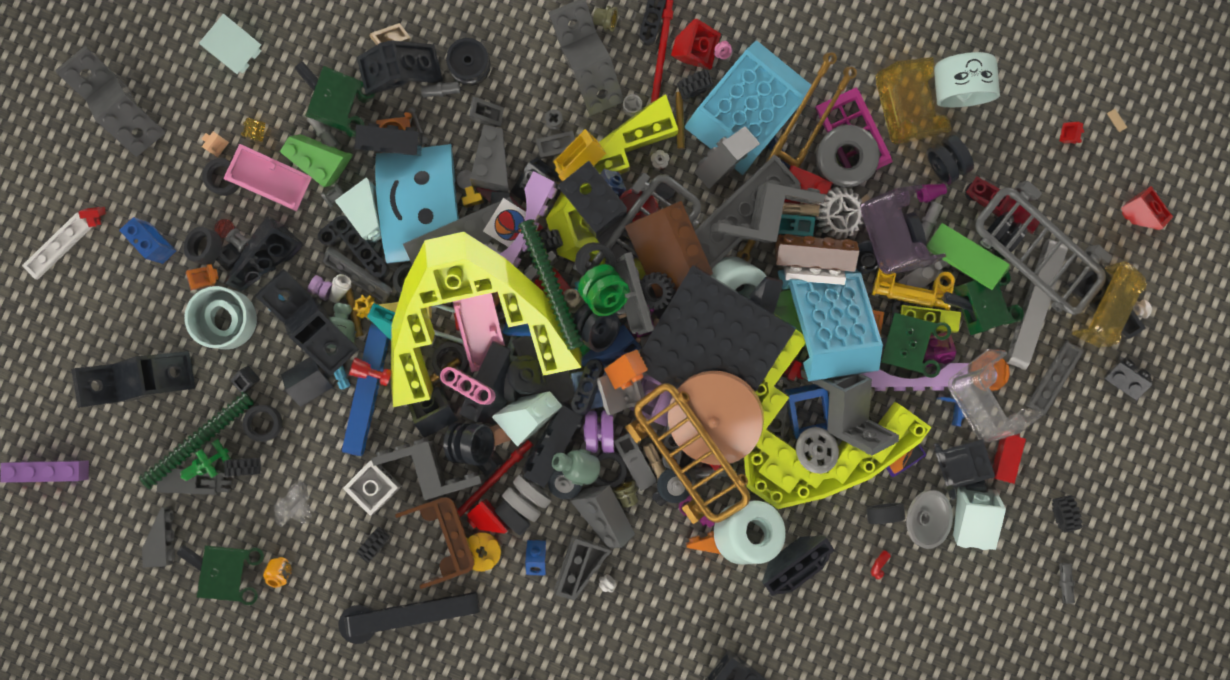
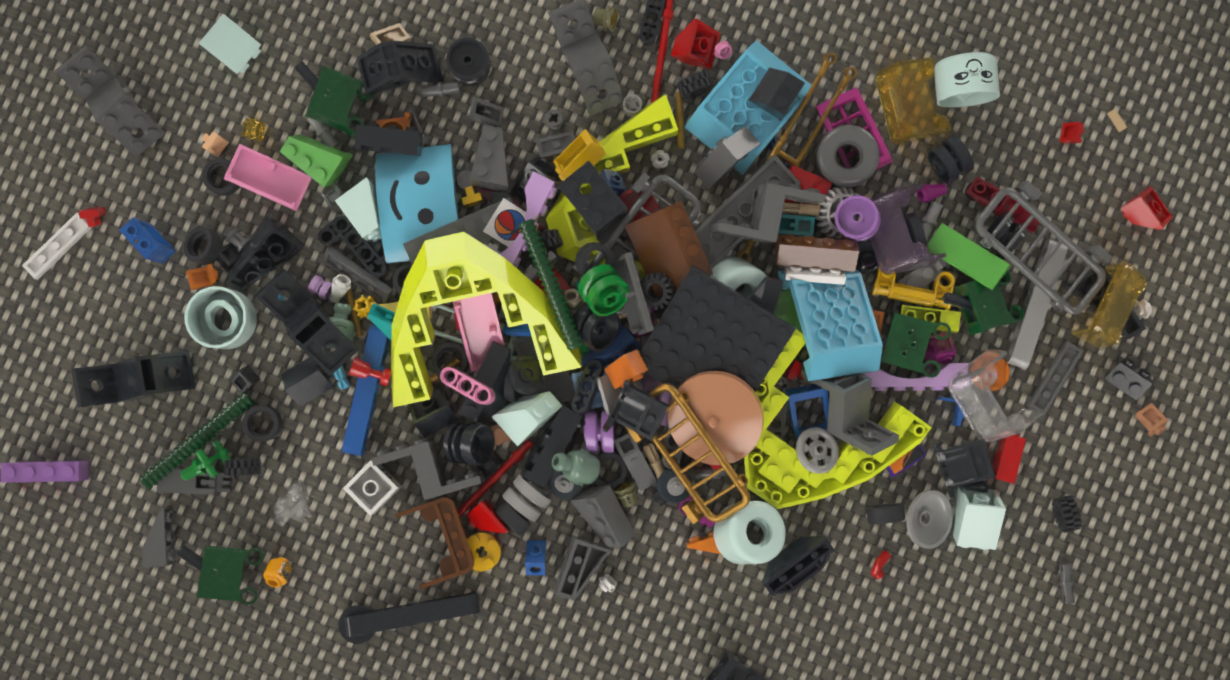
(223, 227): clear red tile -> none
(373, 544): black tyre -> none
(637, 411): none -> black piece
(665, 191): black piece -> none
(776, 92): none -> black slope
(861, 229): none -> medium lavender wheel
(1152, 420): none -> nougat bracket

